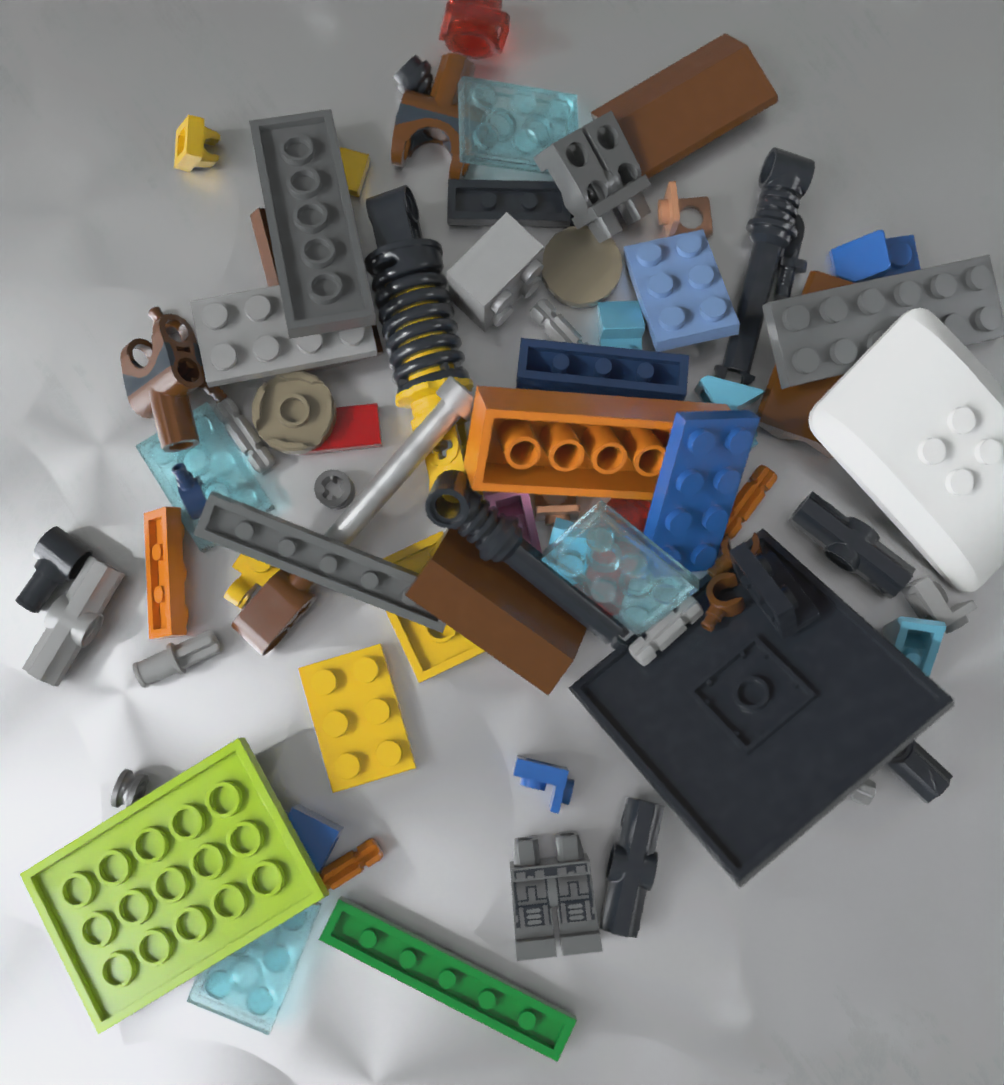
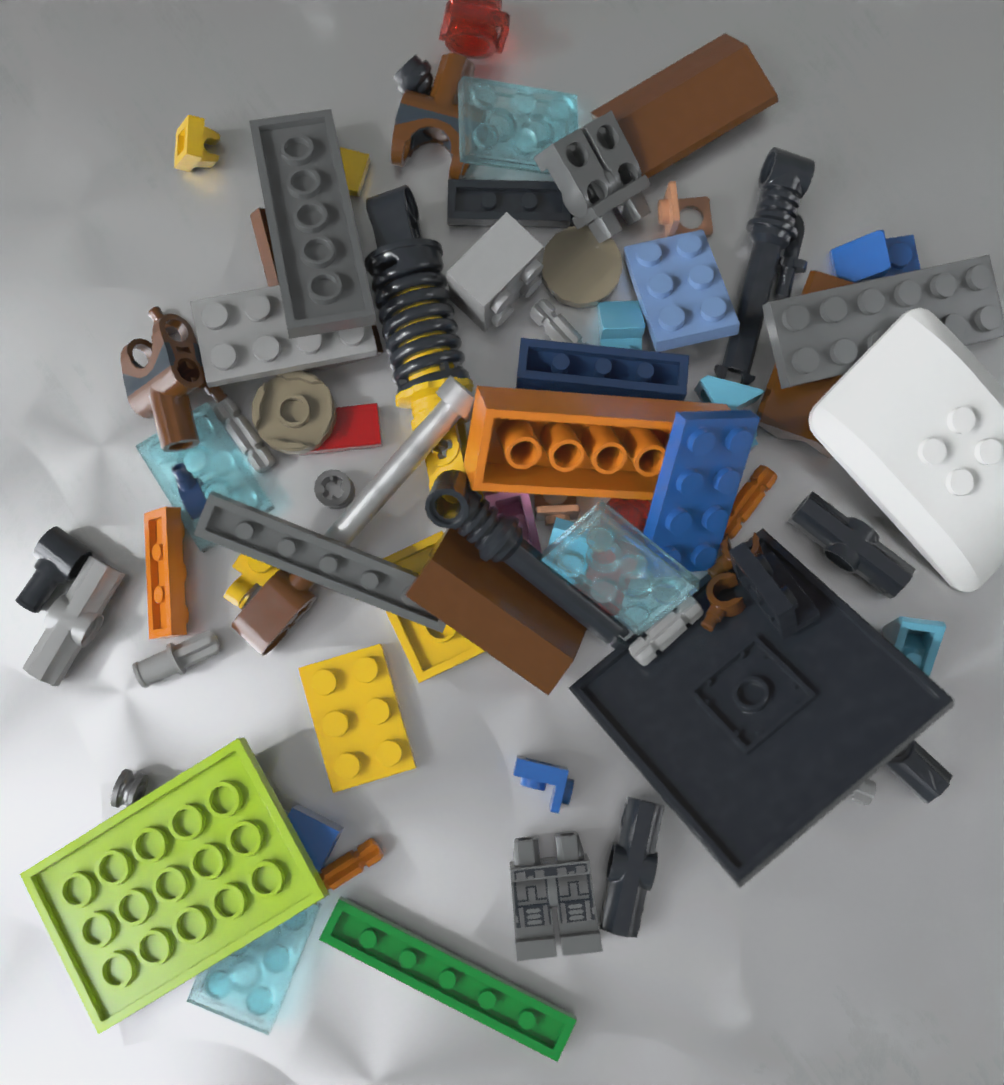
(930, 603): light grey bracket -> none

